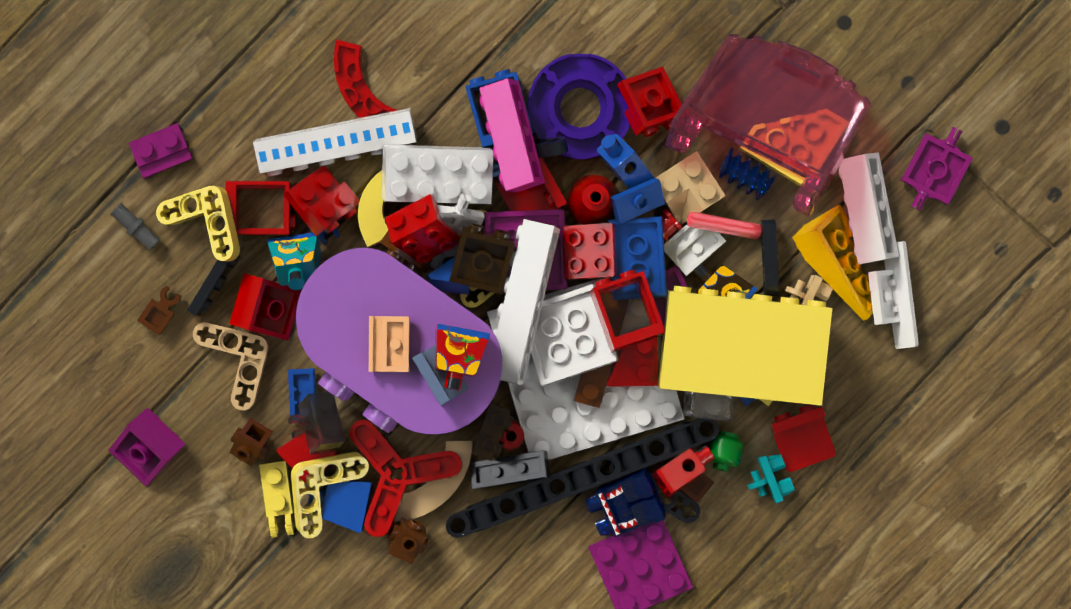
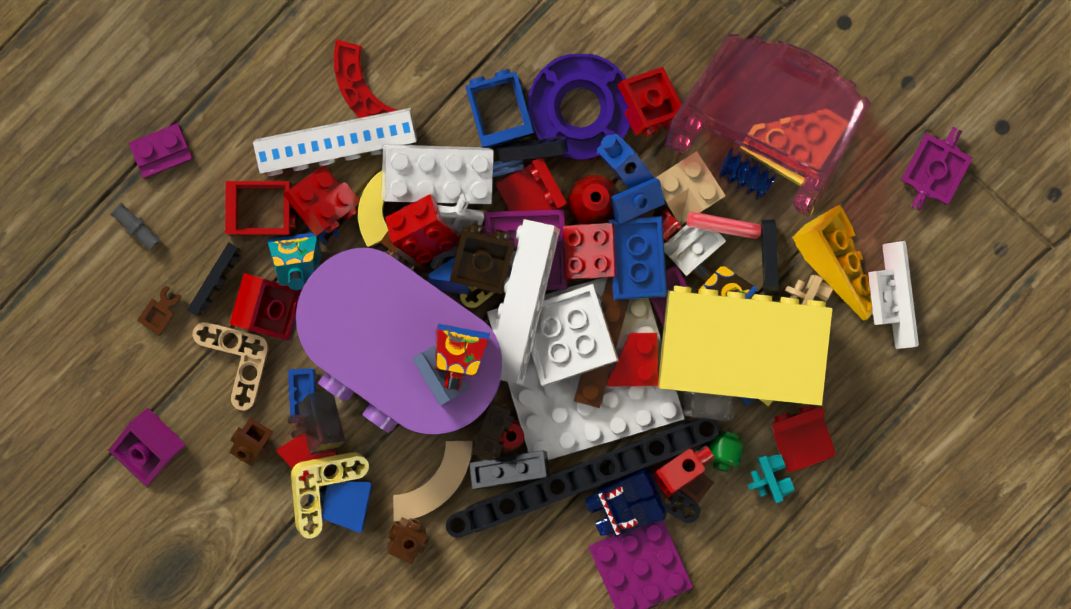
(205, 208): light yellow beam -> none
(277, 495): light yellow hinge -> none
(389, 344): light nougat plate -> none
(391, 492): red piece -> none
(511, 135): brick -> none
(635, 337): red window -> none
(868, 208): brick -> none

